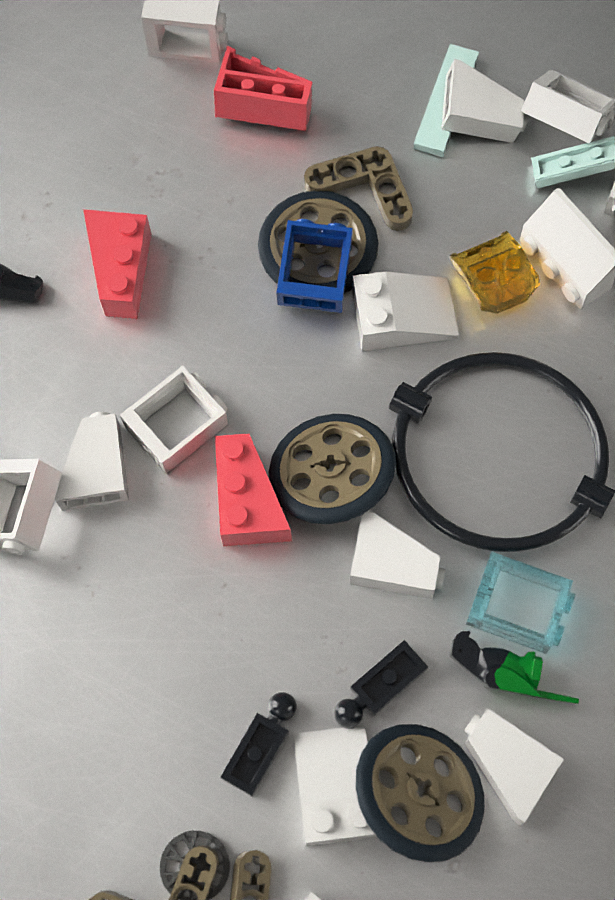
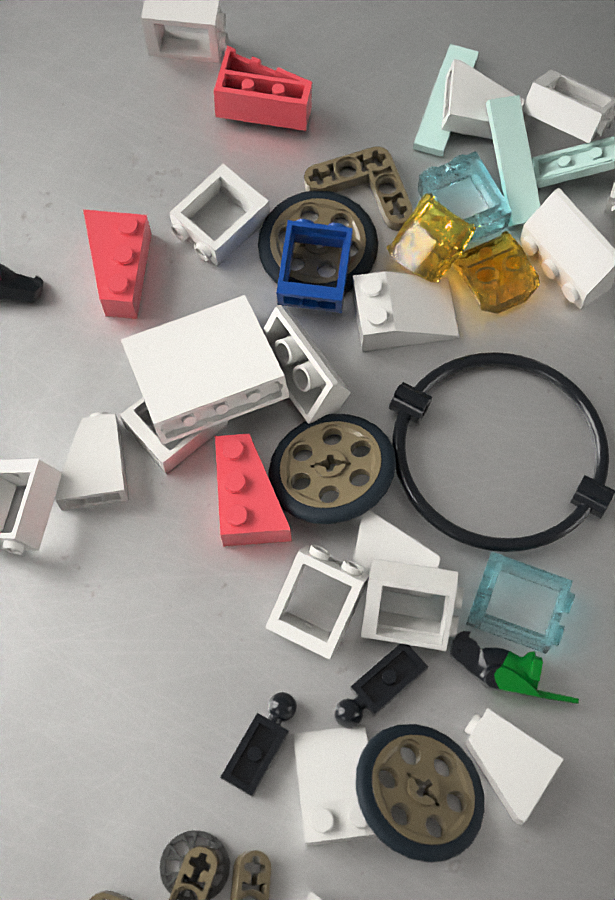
(205, 369): none -> white panel
(237, 190): none -> white window
(303, 632): none -> white window
(308, 375): none -> white slope
(405, 628): none -> white window
(431, 240): none -> clear yellow slope
(462, 167): none -> clear light blue window
(513, 158): none -> light aqua tile

